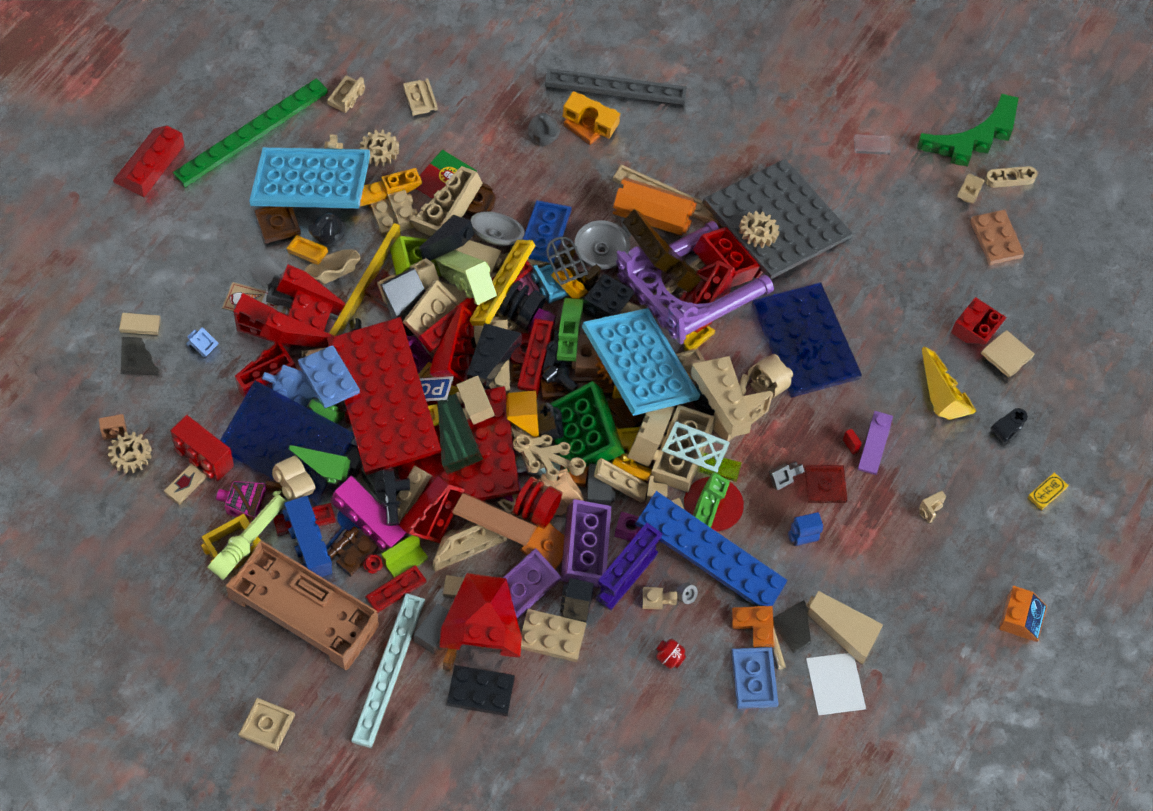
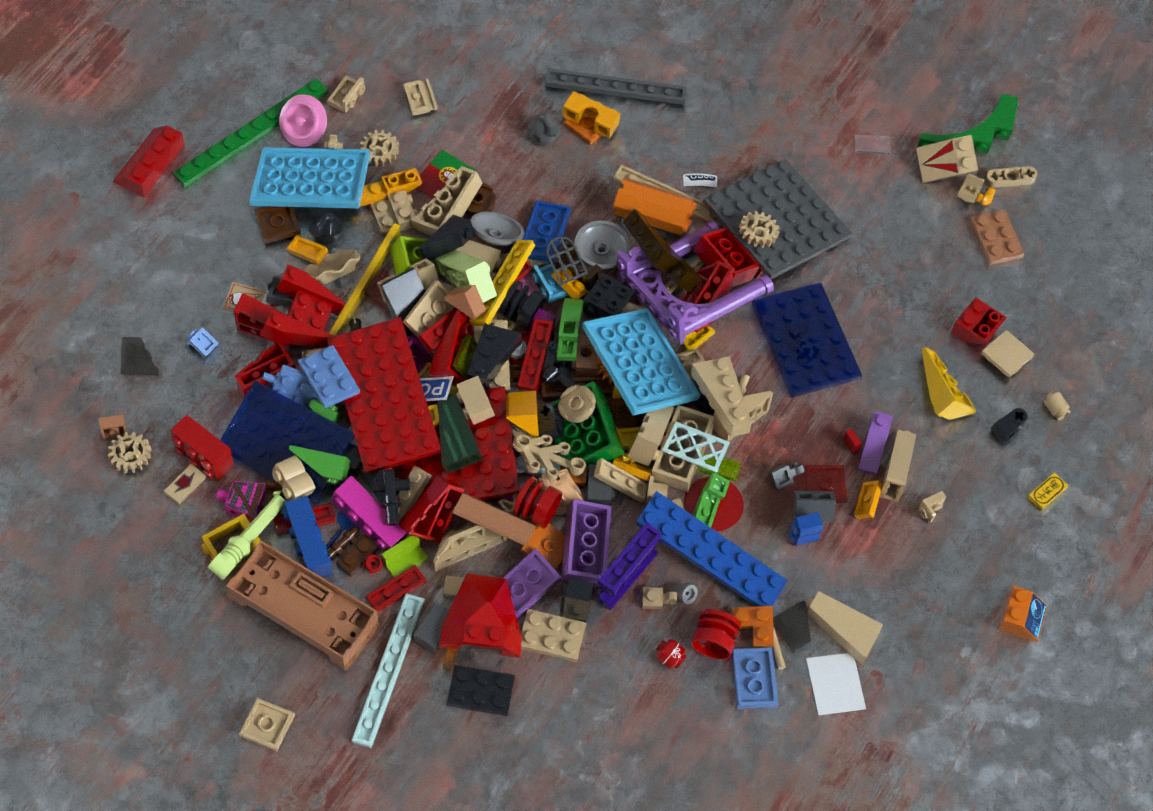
(139, 324): tan tile -> none
(303, 120): none -> bright pink piece
(465, 356): none -> clear neon green tile
(466, 300): none -> nougat slope
(520, 351): none -> light grey tile
(577, 403): none -> tan tile
(621, 529): magenta brick -> none
(700, 180): none -> white sticker
(715, 634): none -> red wheel
(770, 375): tan brick -> none
(815, 501): none -> dark grey brick
(868, 499): none -> light orange plate
(898, 465): none -> tan slope
(947, 159): none -> tan slope
(987, 198): none -> light orange arm
(1057, 405): none -> tan brick

